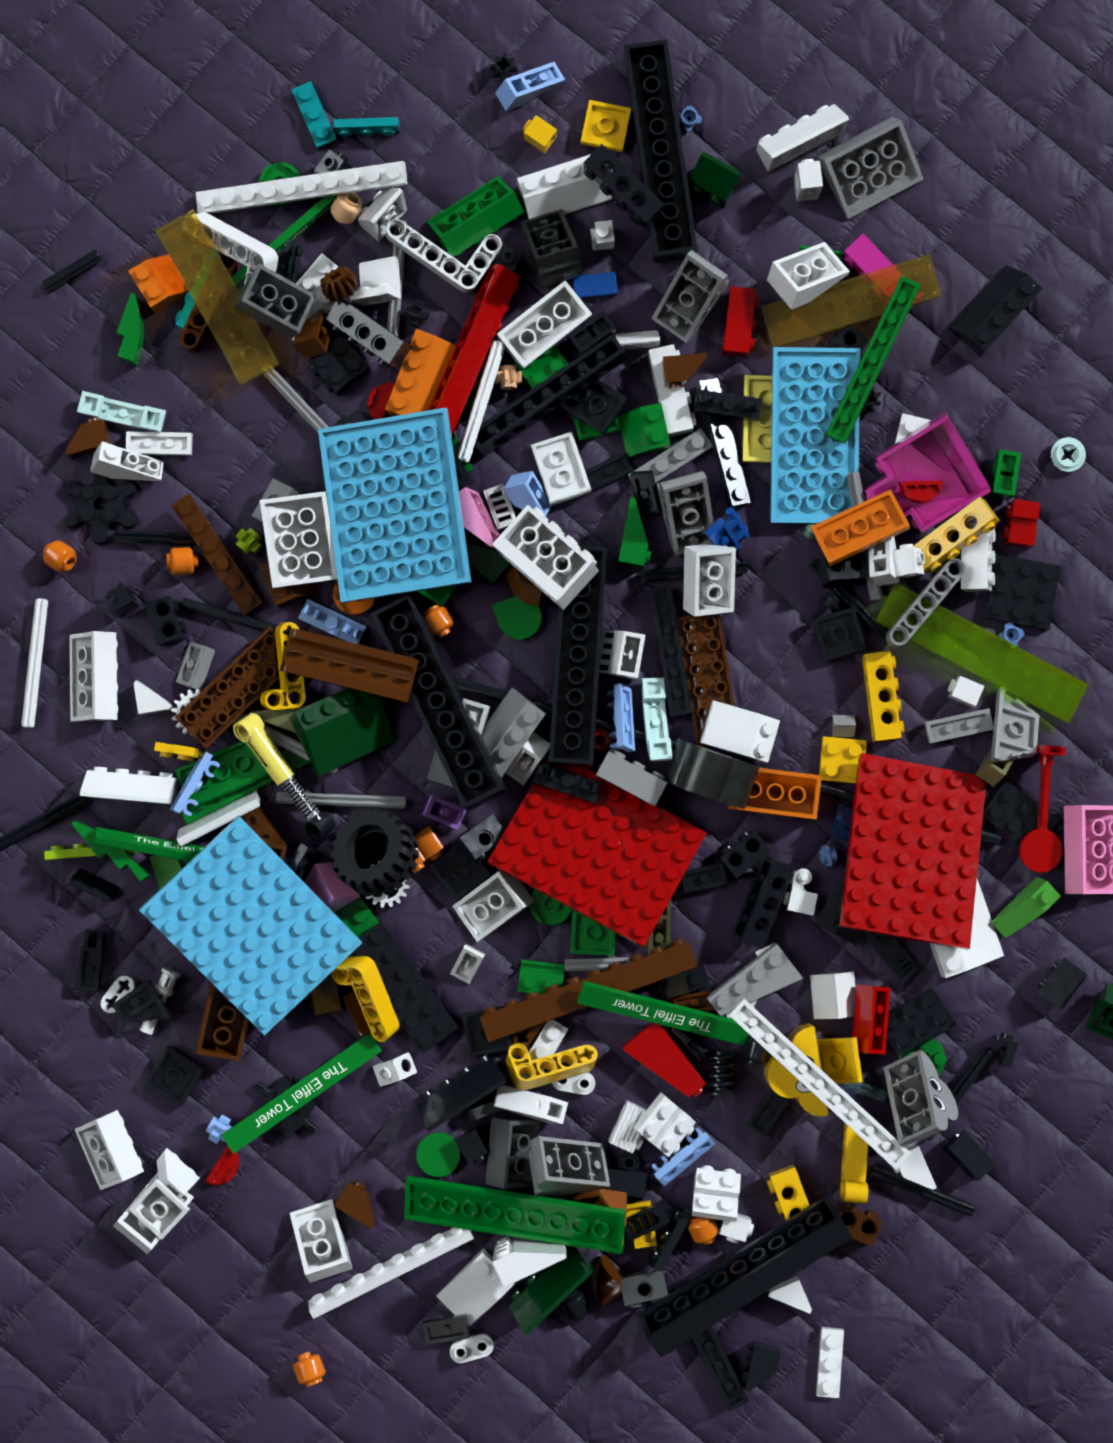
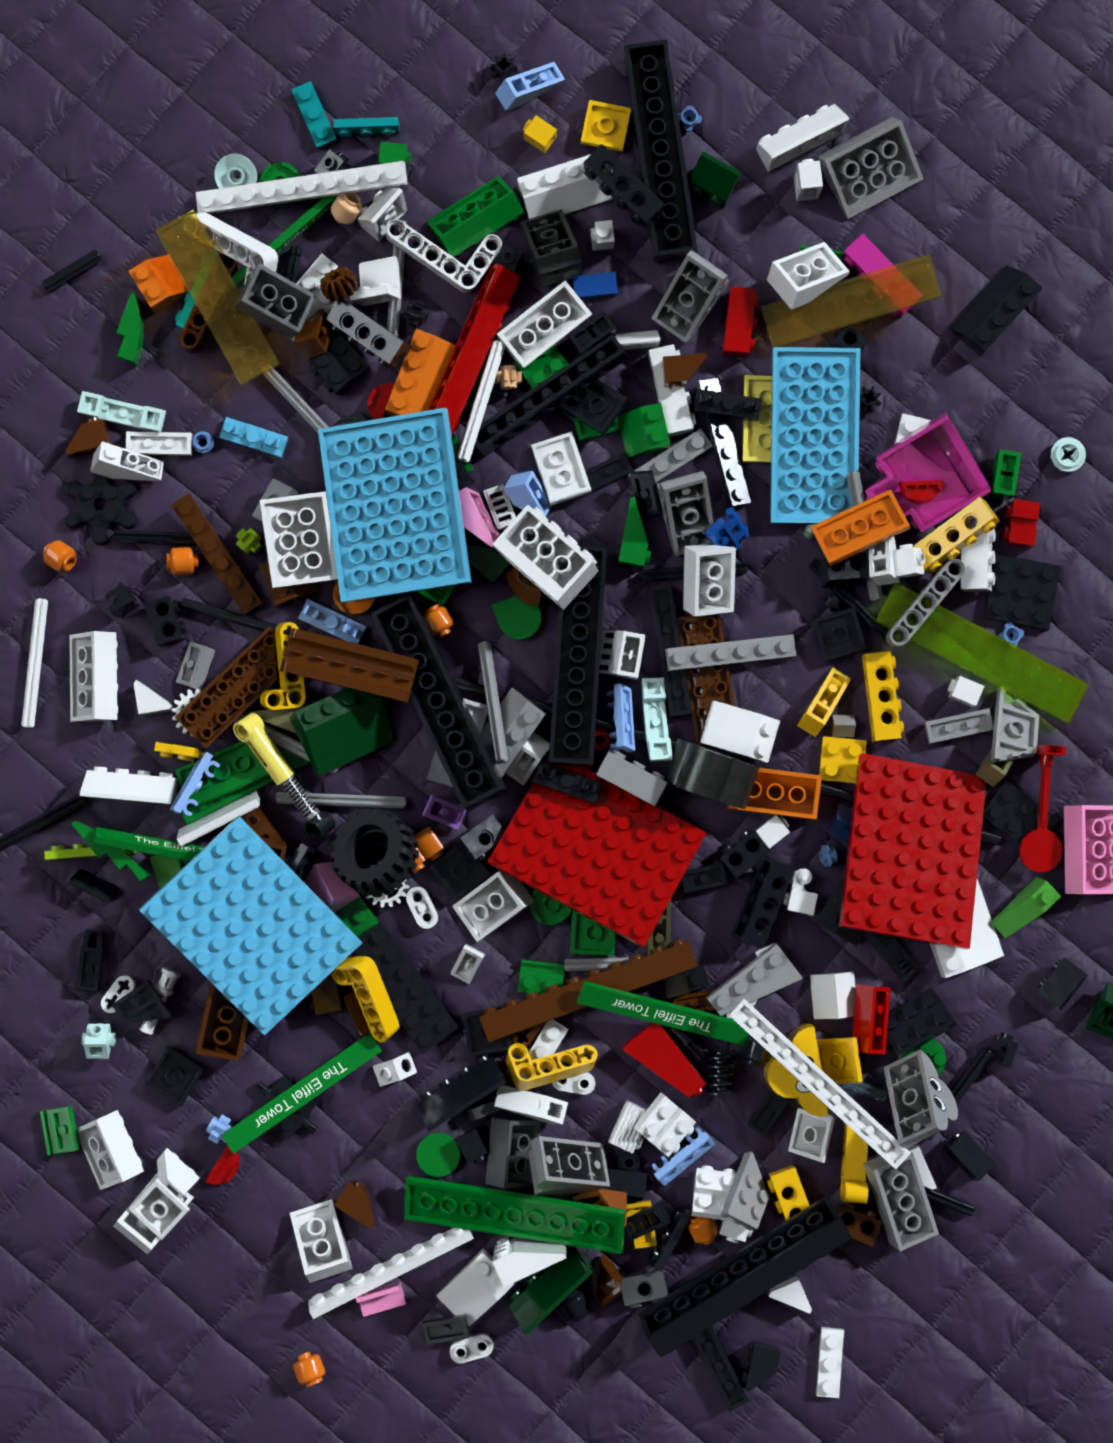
(59, 1130): none -> green plate
(98, 1041): none -> light aqua brick
(196, 442): none -> medium blue plate
(226, 169): none -> light aqua dish
(253, 437): none -> medium azure plate
(382, 1299): none -> bright pink panel
(394, 153): none -> green brick
(422, 907): none -> white plate
(492, 702): none -> light grey axle
(730, 652): none -> light grey plate
(747, 1195): none -> light grey wing
(773, 830): none -> white brick
(811, 1135): none -> white slope
(824, 702): none -> yellow slope
(873, 360): green tile -> none
(901, 1202): none -> light grey slope

